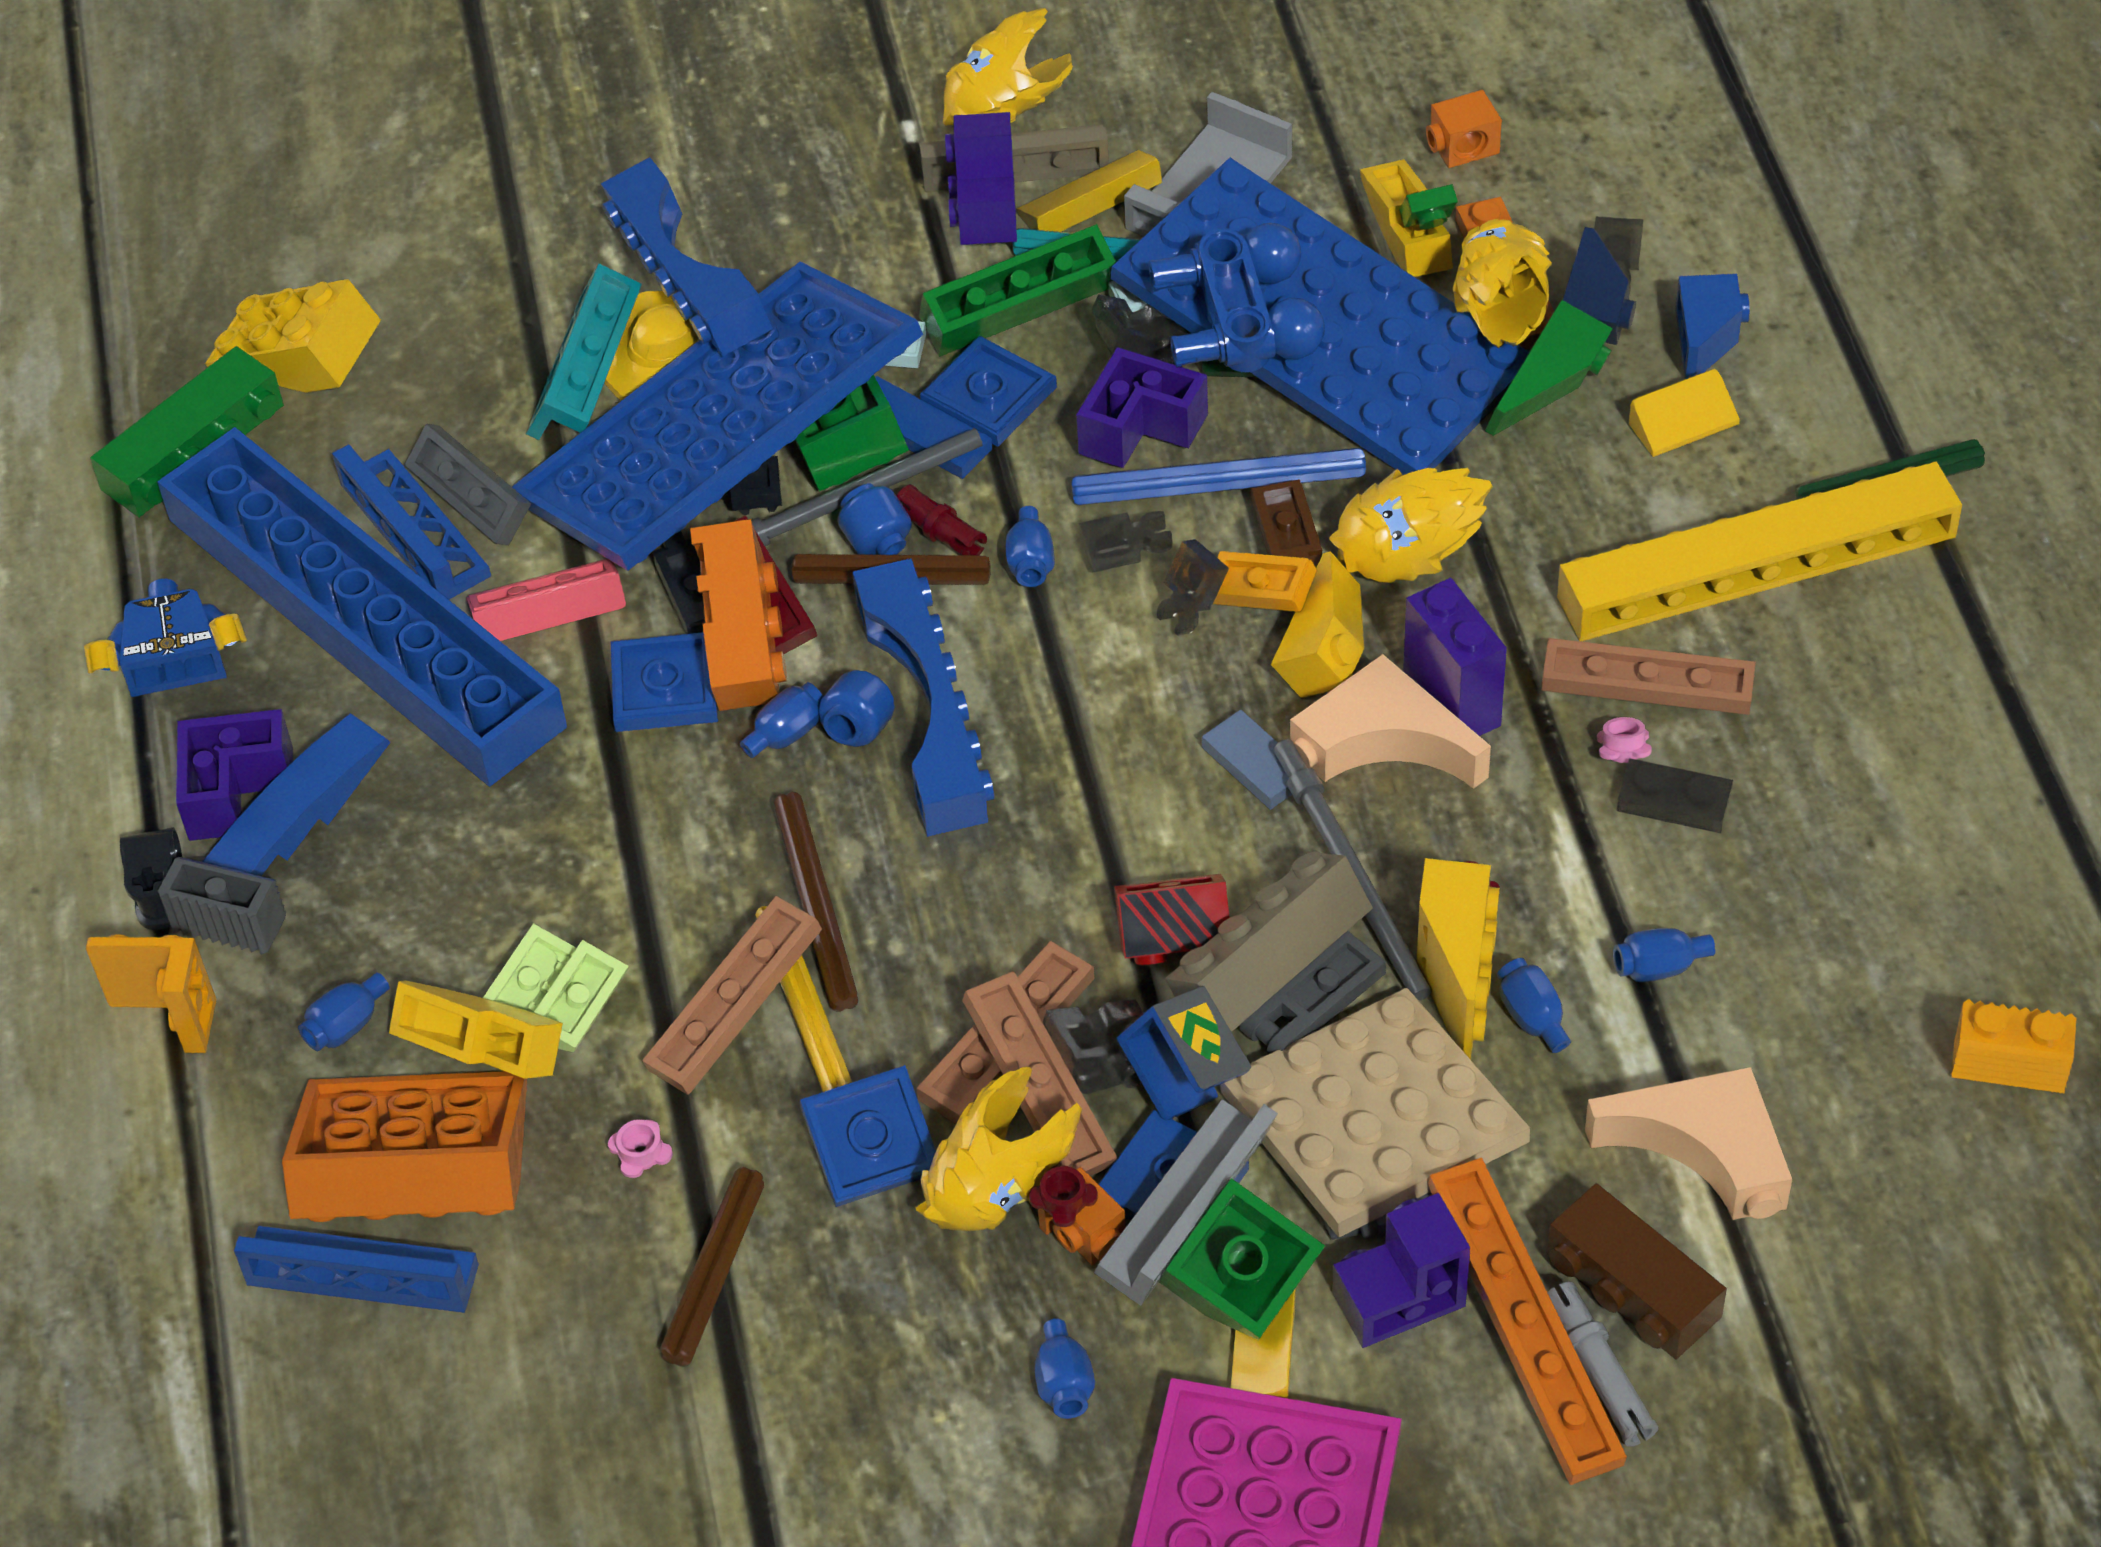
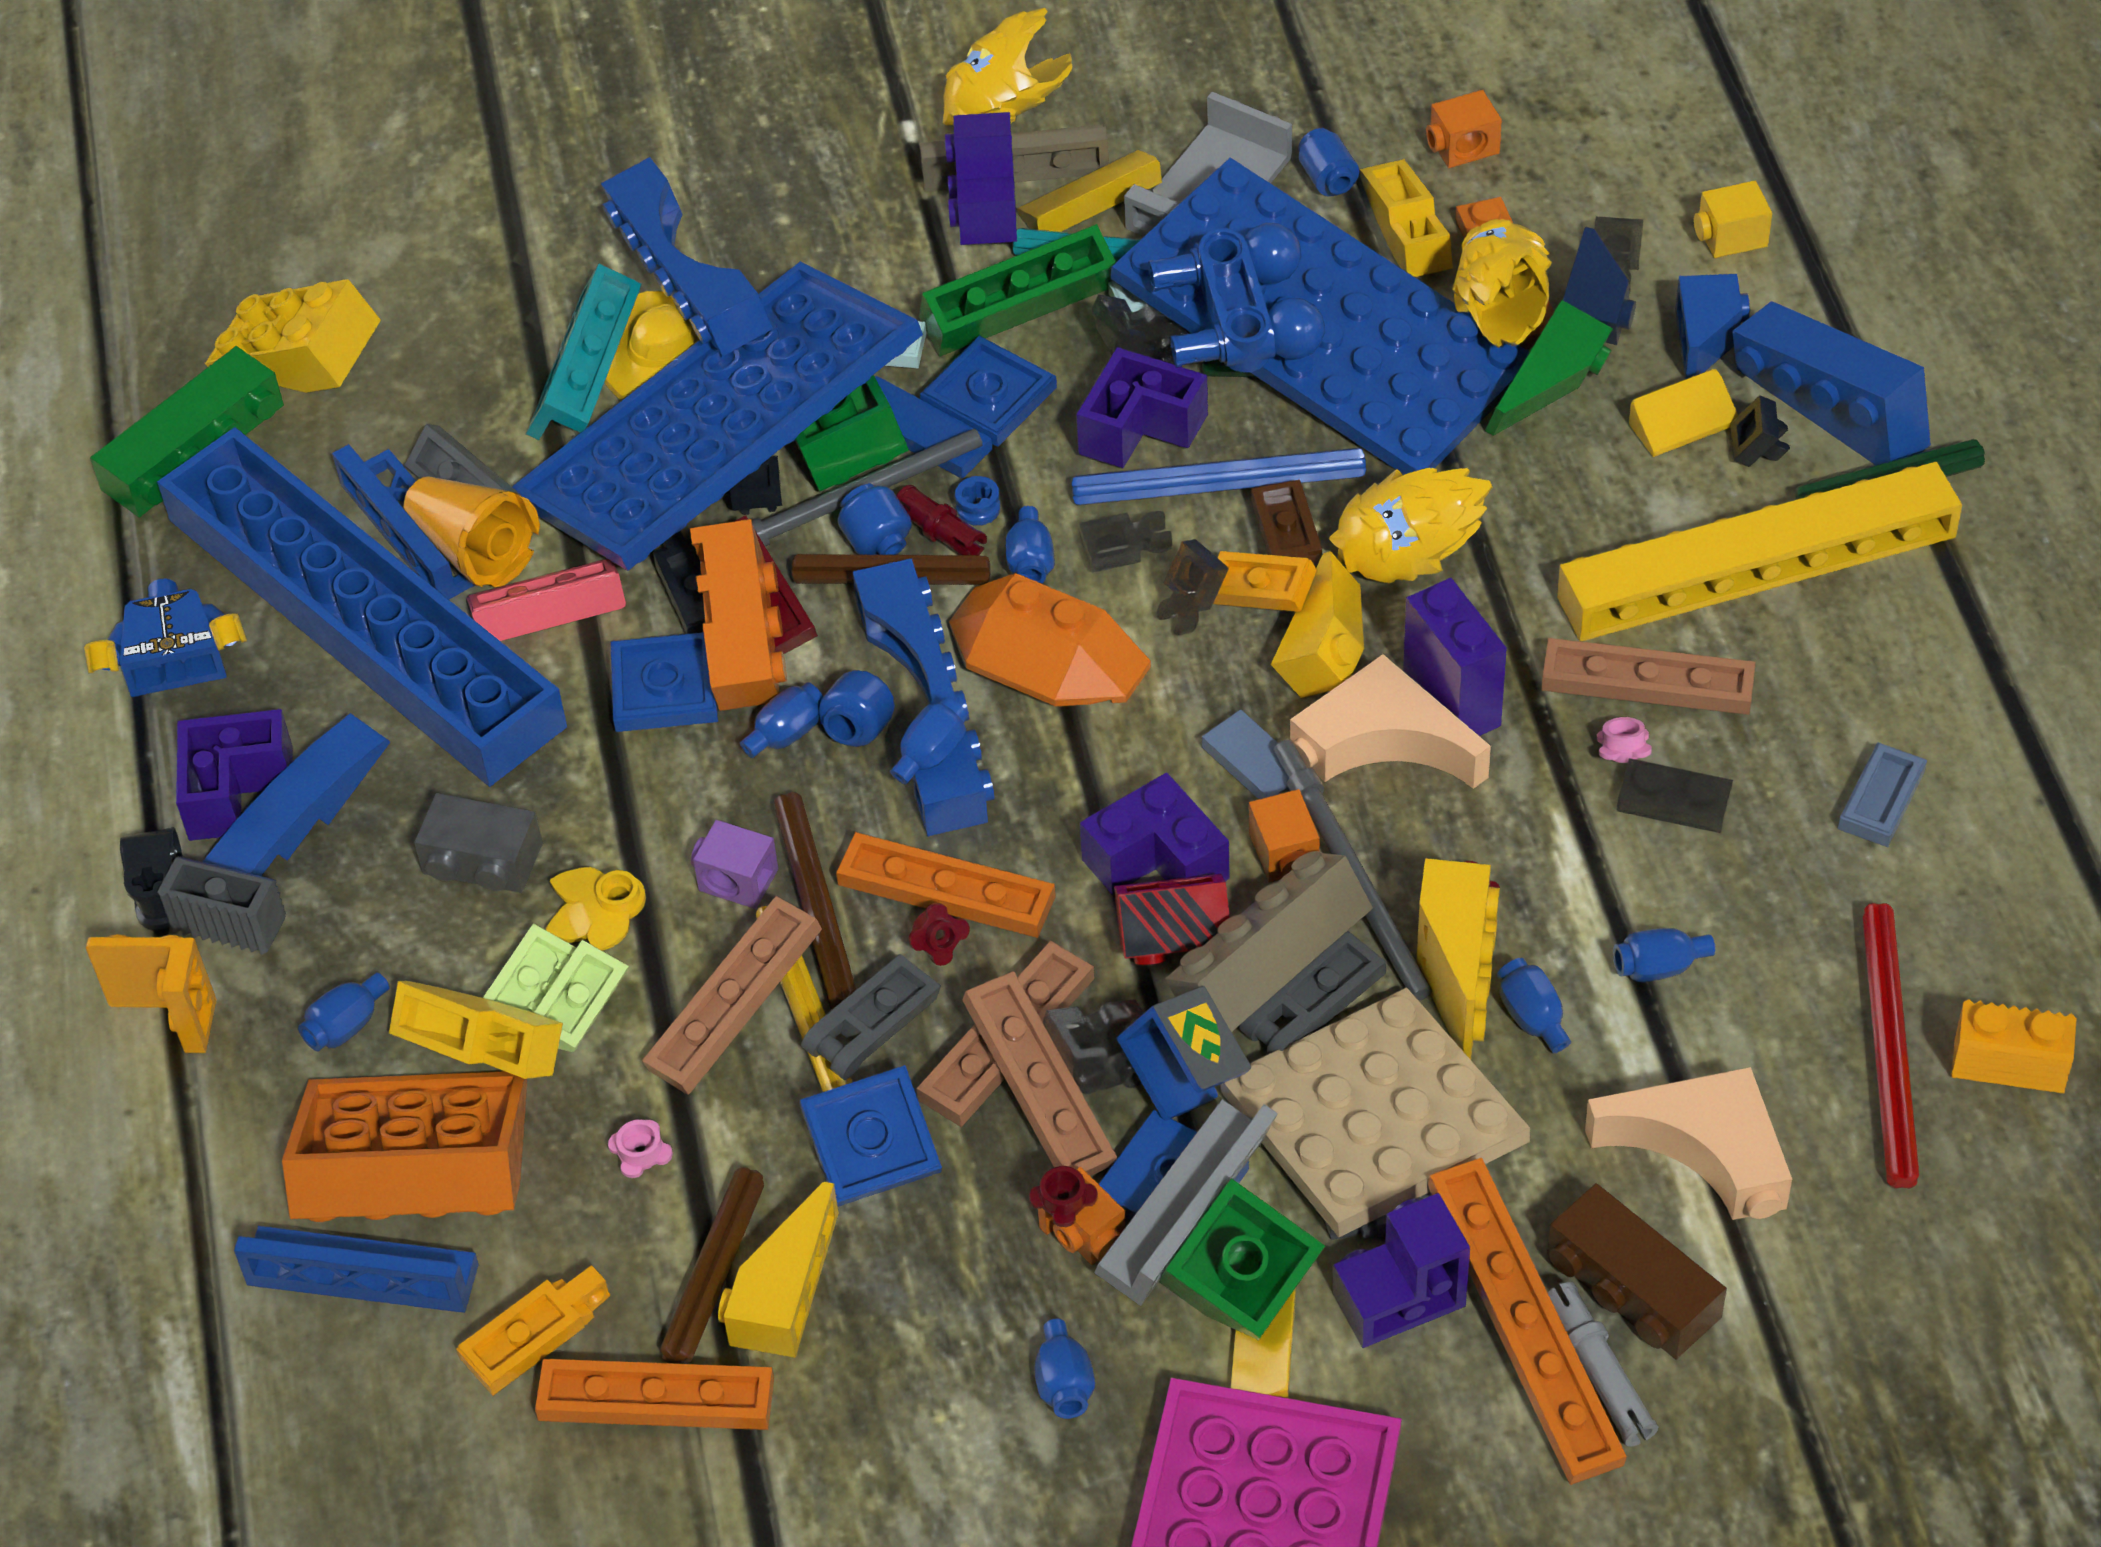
(475, 527): none -> light orange cone
(478, 843): none -> flat silver brick
(532, 1329): none -> light orange hinge
(592, 906): none -> yellow plate
(655, 1394): none -> orange plate
(734, 863): none -> medium lavender brick
(780, 1278): none -> yellow slope
(871, 1015): none -> dark grey plate
(925, 928): none -> dark red plate
(930, 738): none -> blue plant
(962, 886): none -> orange plate
(981, 1174): yellow head -> none
(988, 506): none -> blue bush
(1046, 644): none -> orange wedge
(1153, 831): none -> dark purple brick
(1281, 832): none -> orange brick
(1327, 162): none -> blue brick
(1428, 207): green plate -> none
(1733, 219): none -> yellow brick
(1758, 433): none -> black tile
(1837, 382): none -> blue wedge
(1882, 794): none -> sand blue tile
(1890, 1046): none -> red axle

